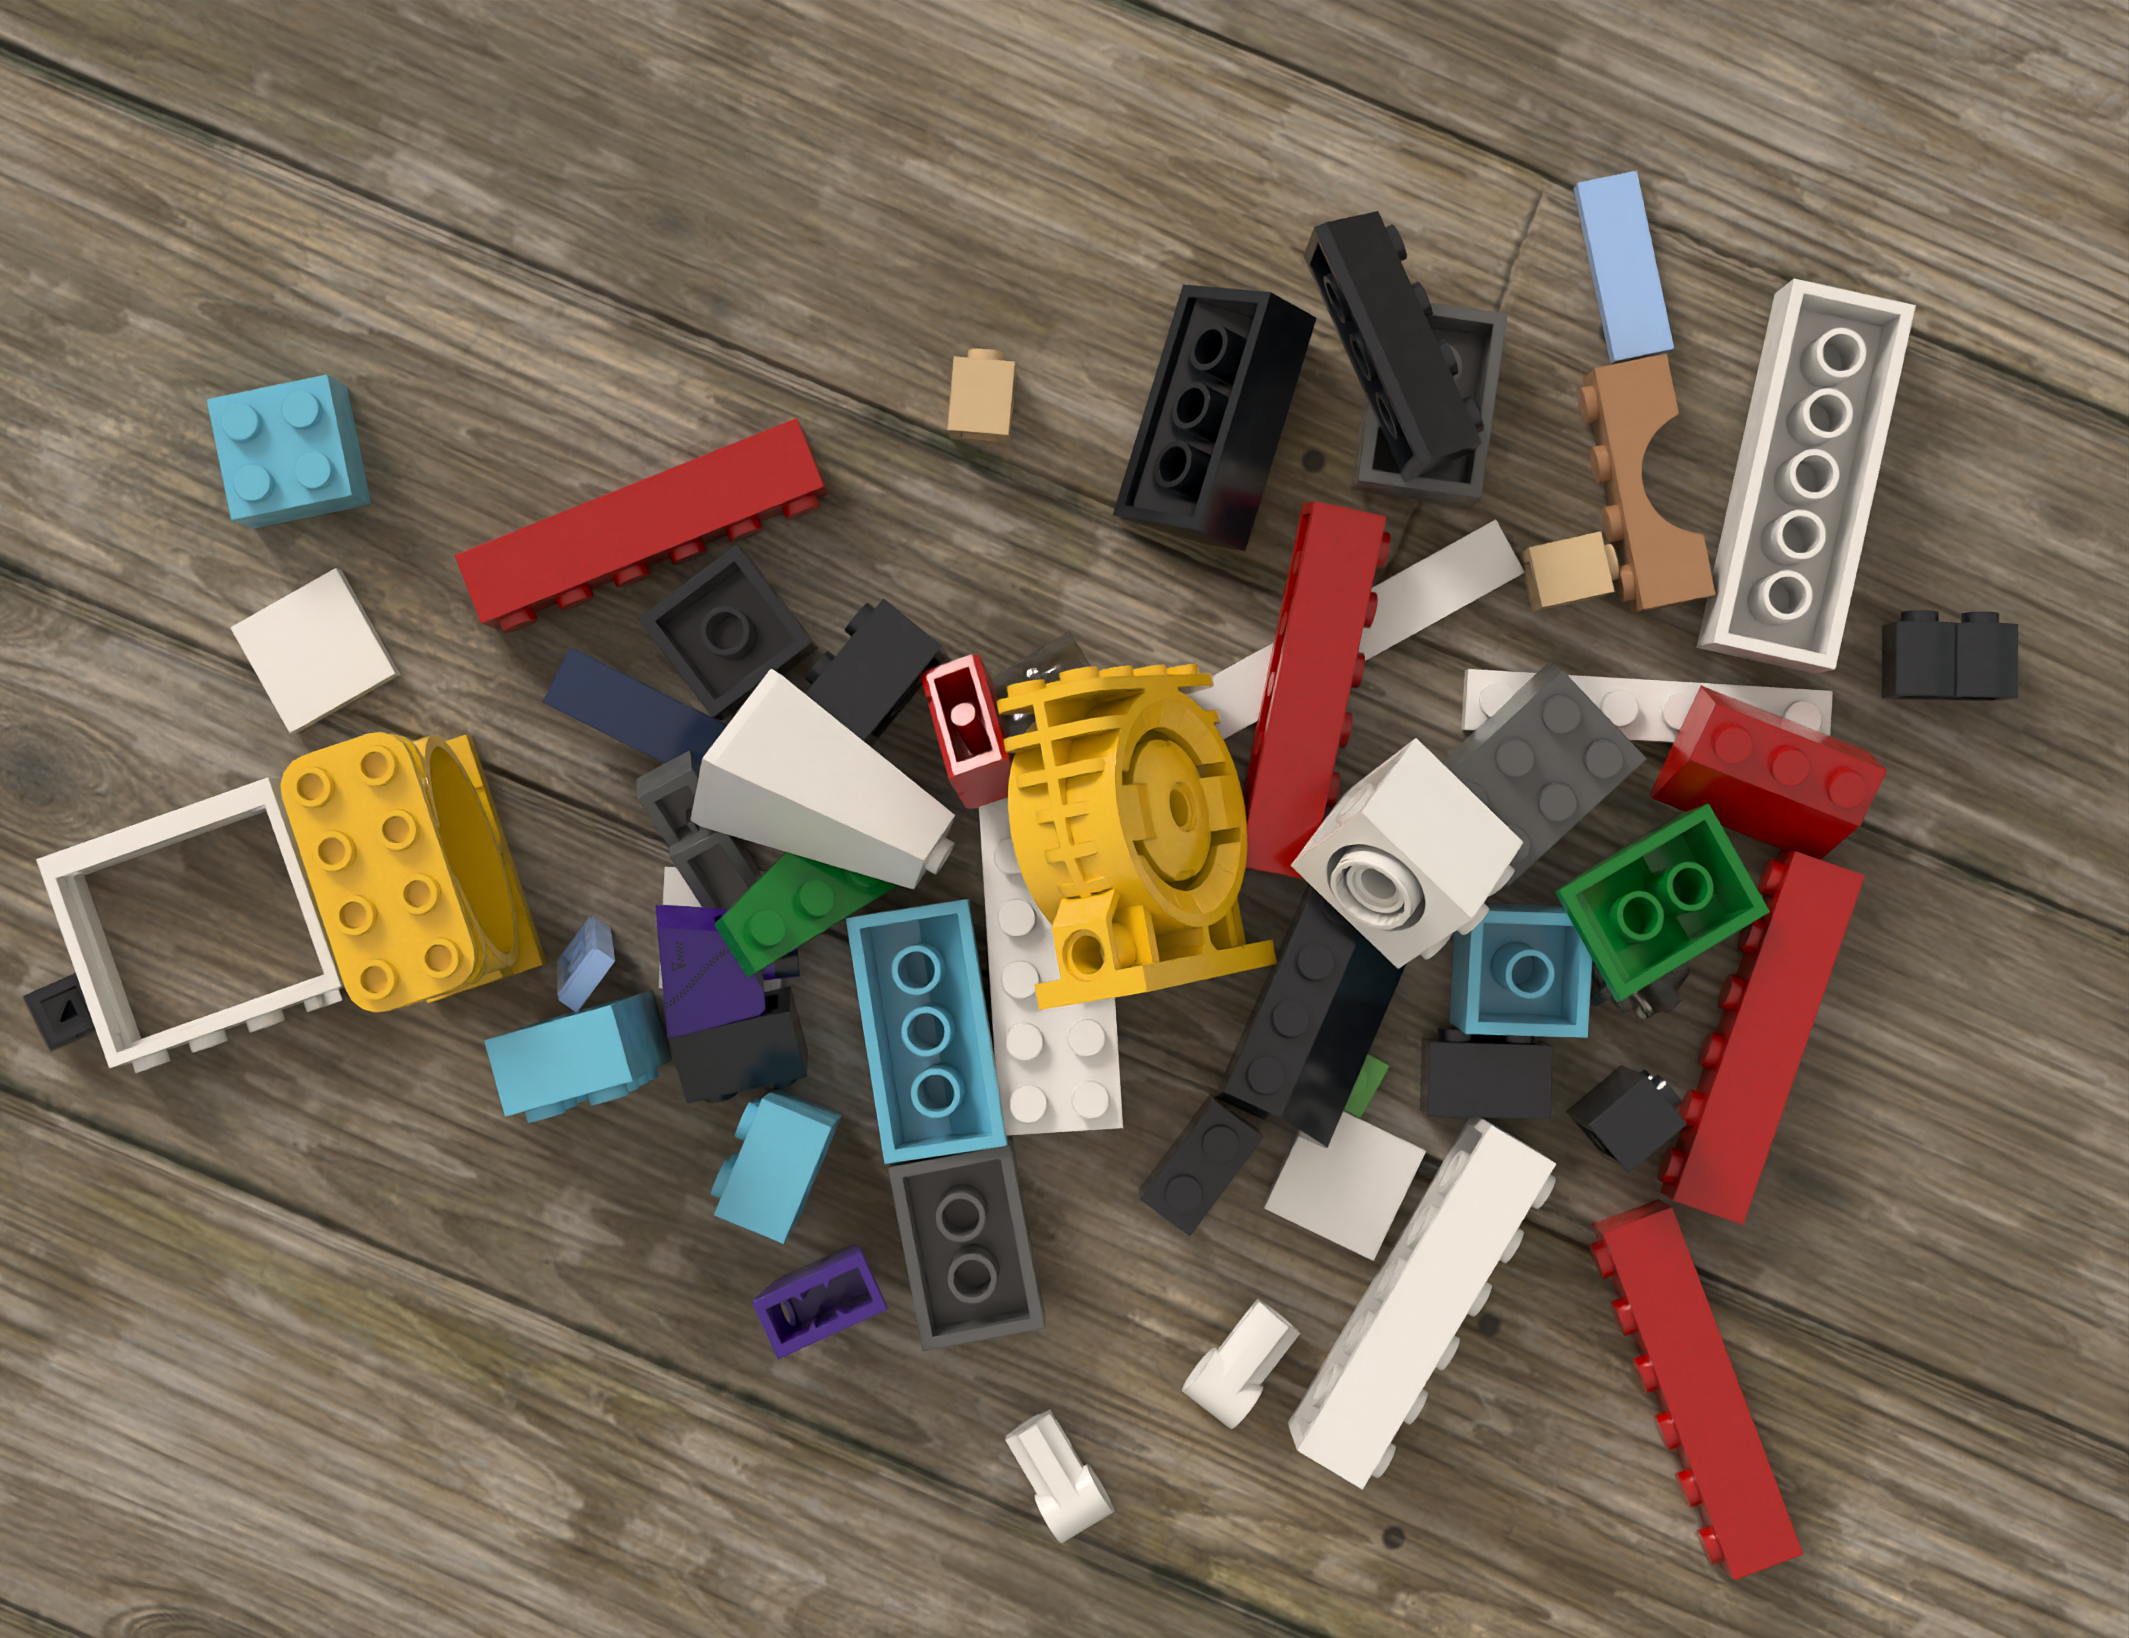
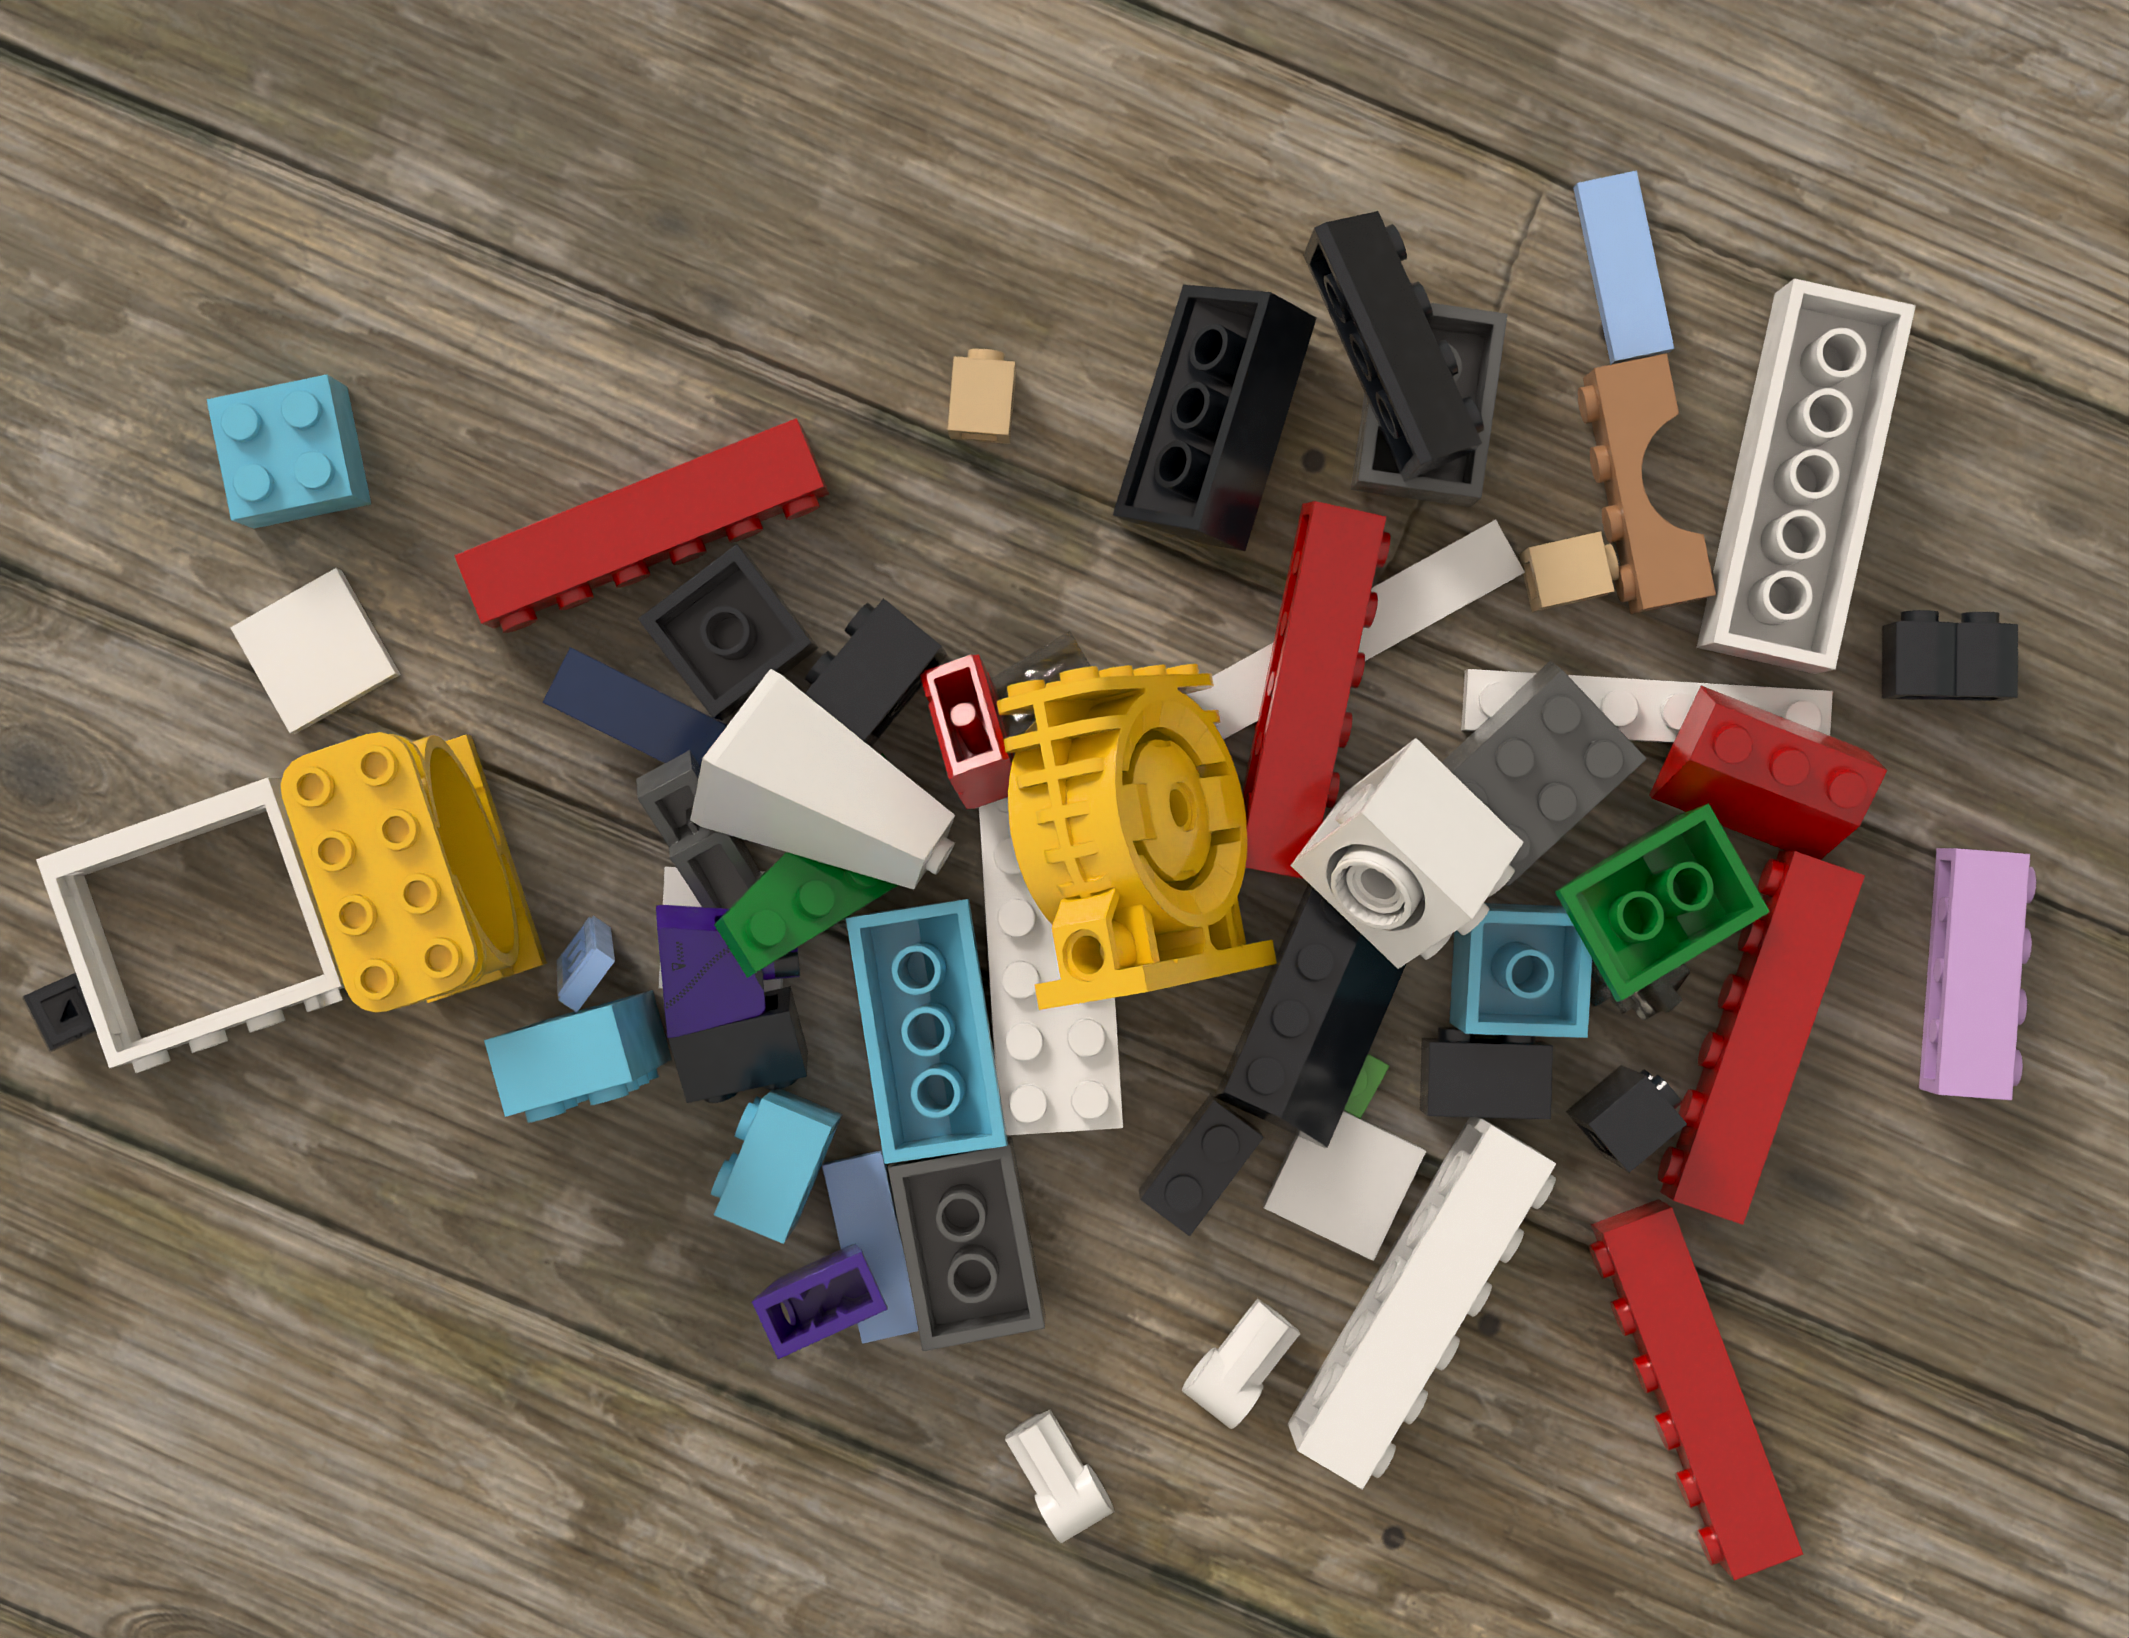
(868, 1217): none -> light blue tile
(1976, 973): none -> lavender brick

